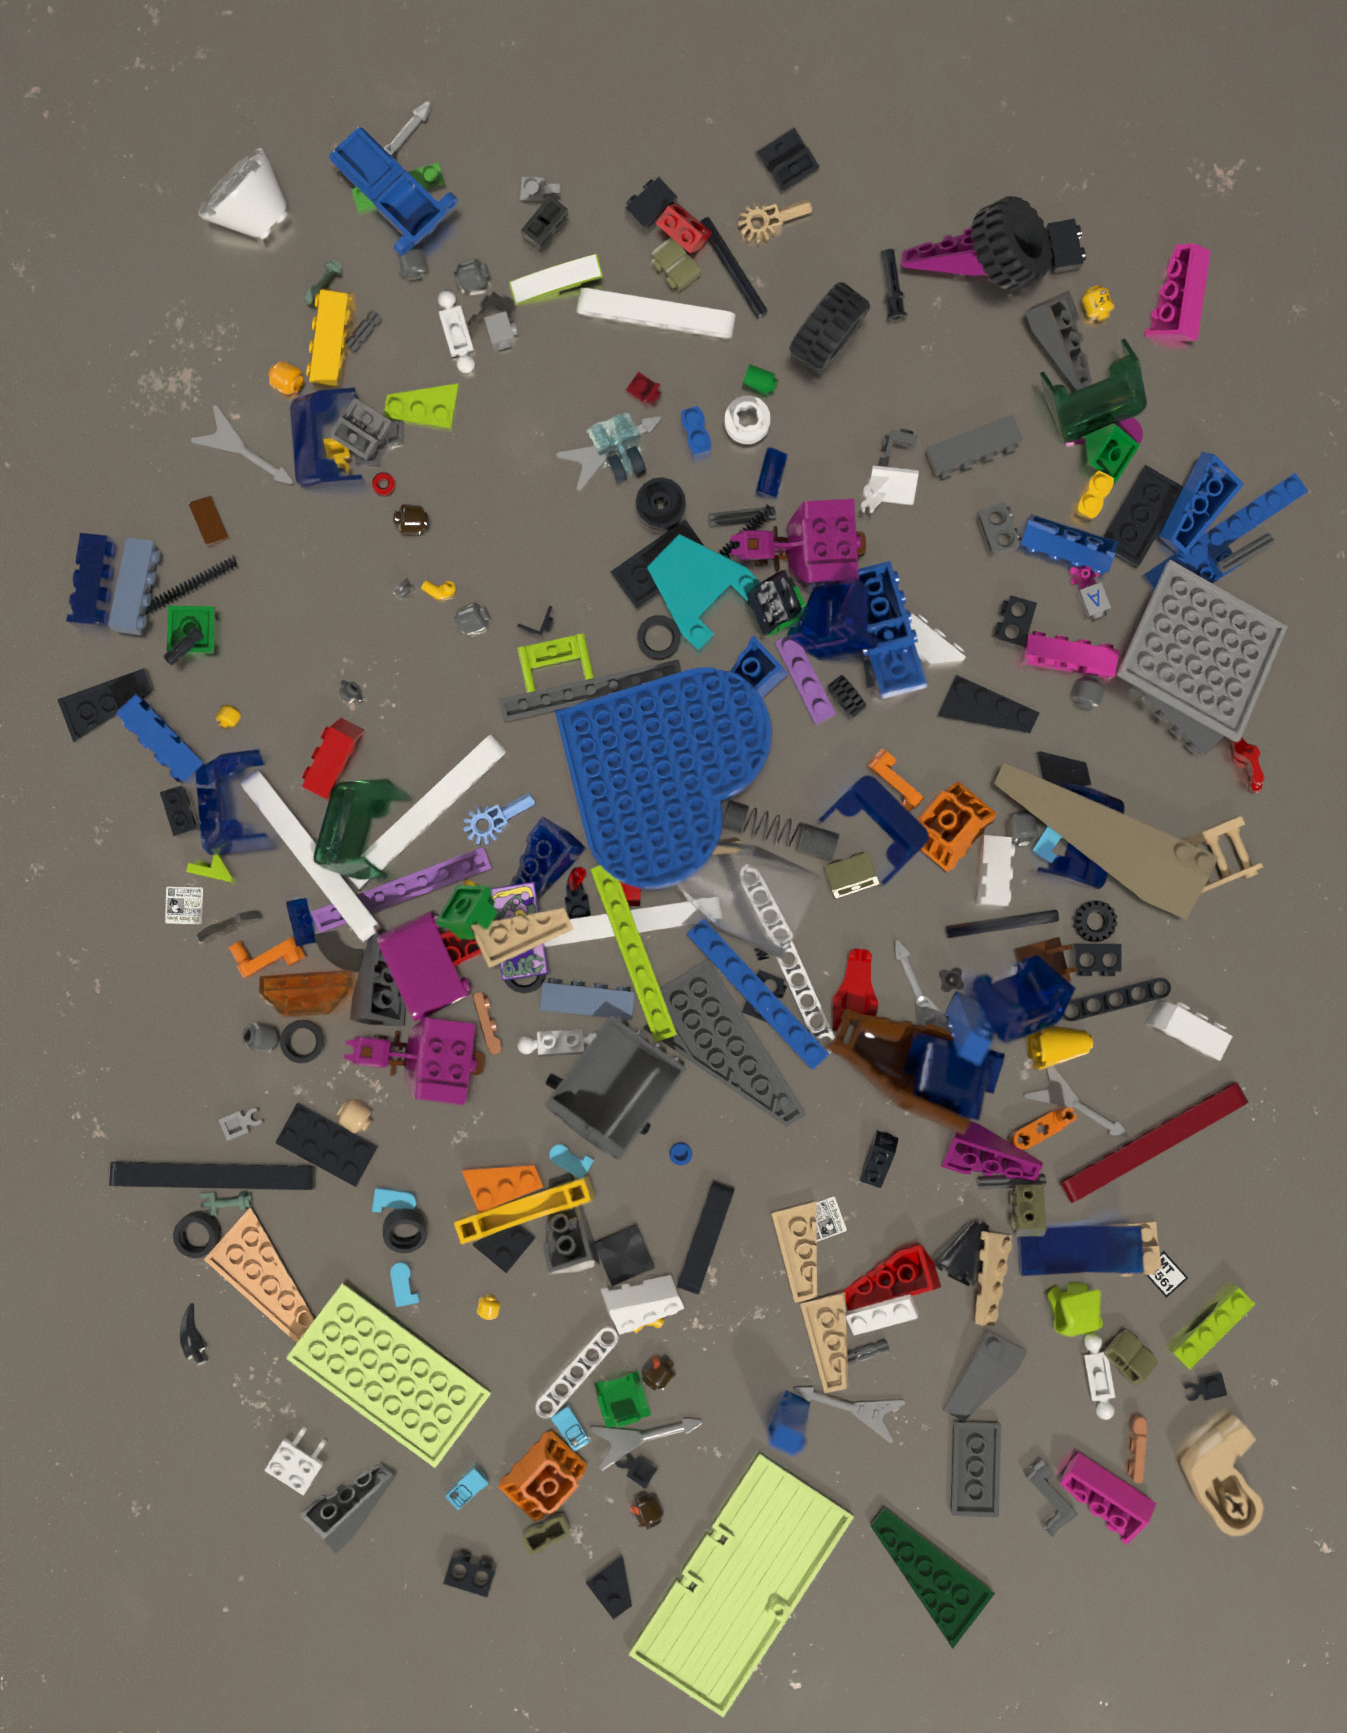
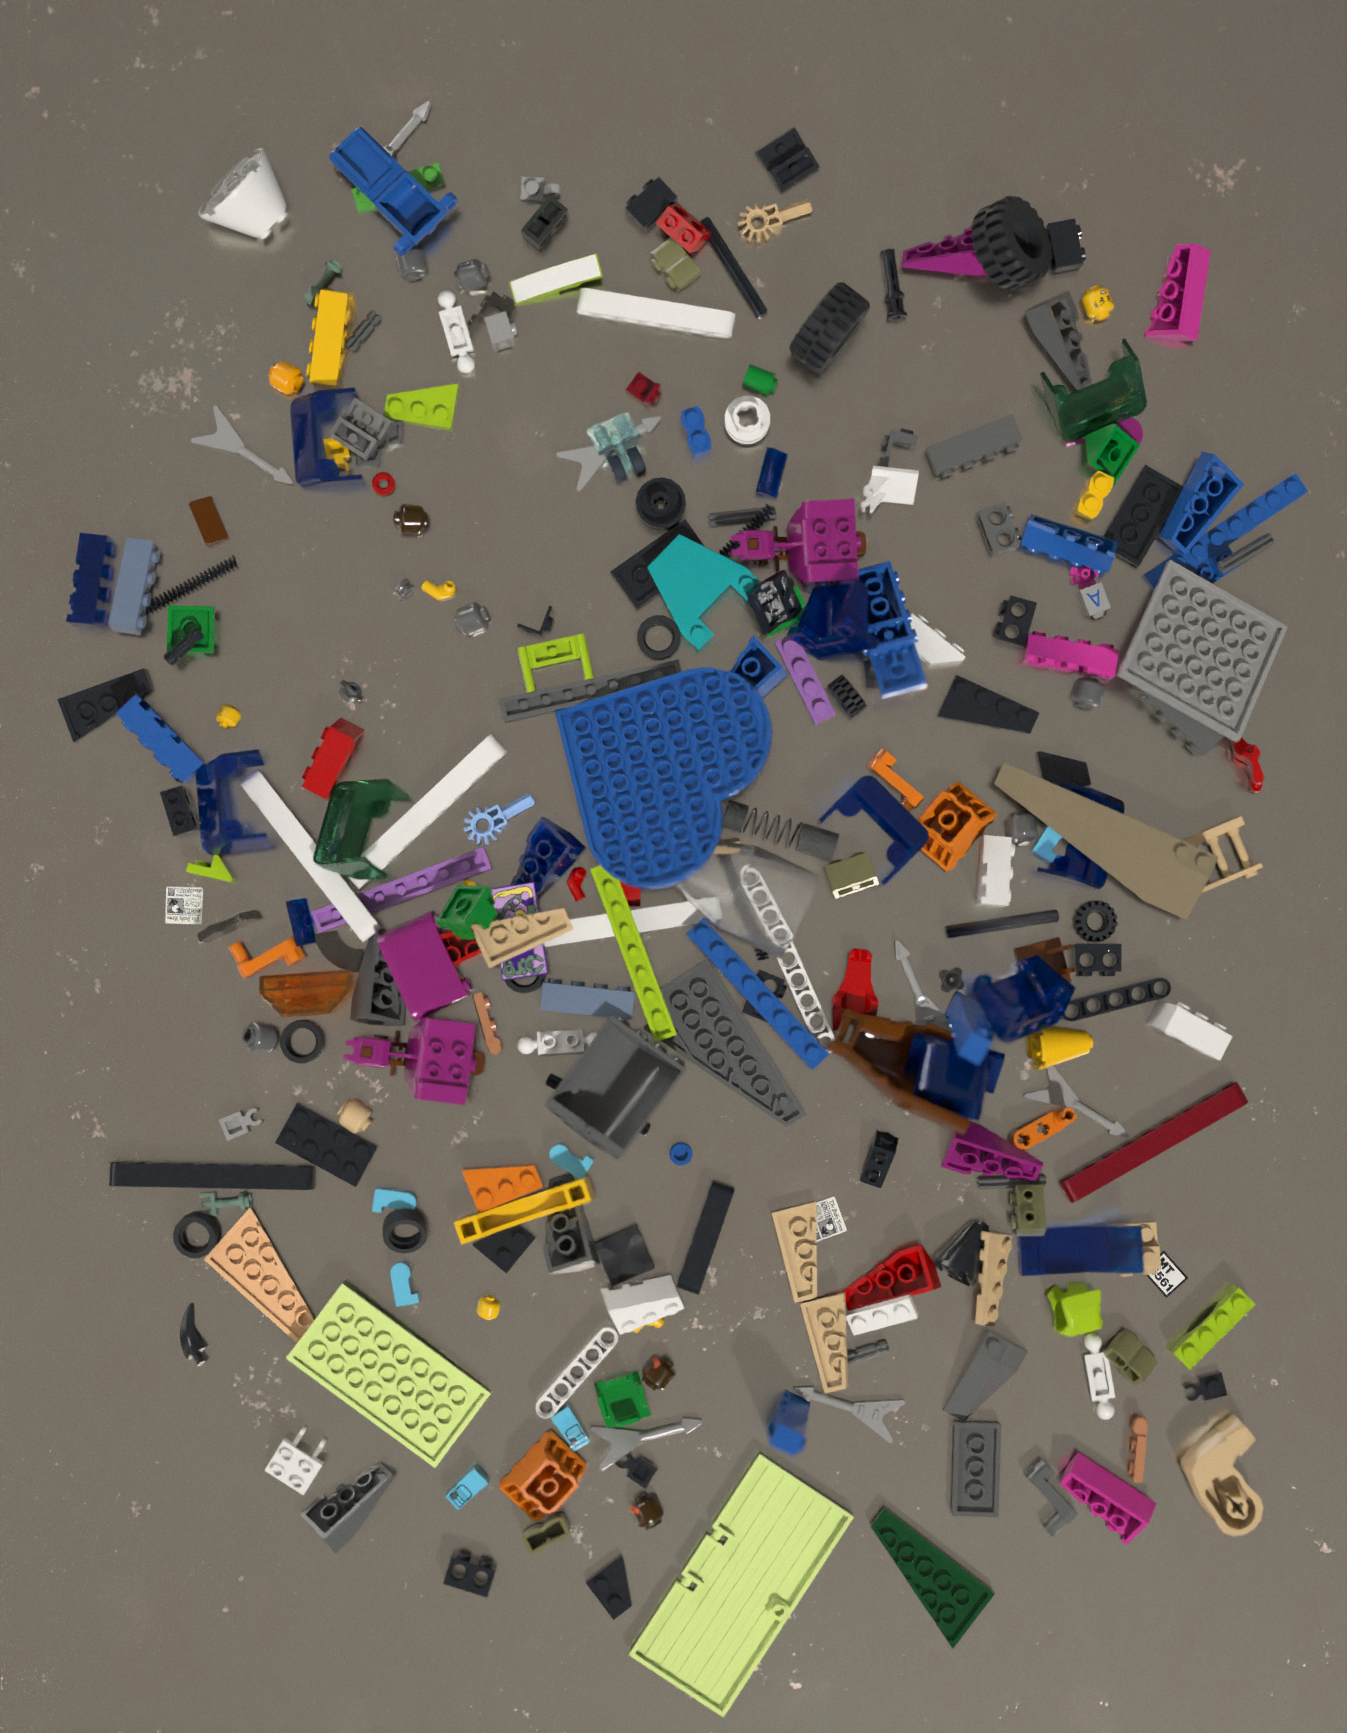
(577, 903): black plate -> none

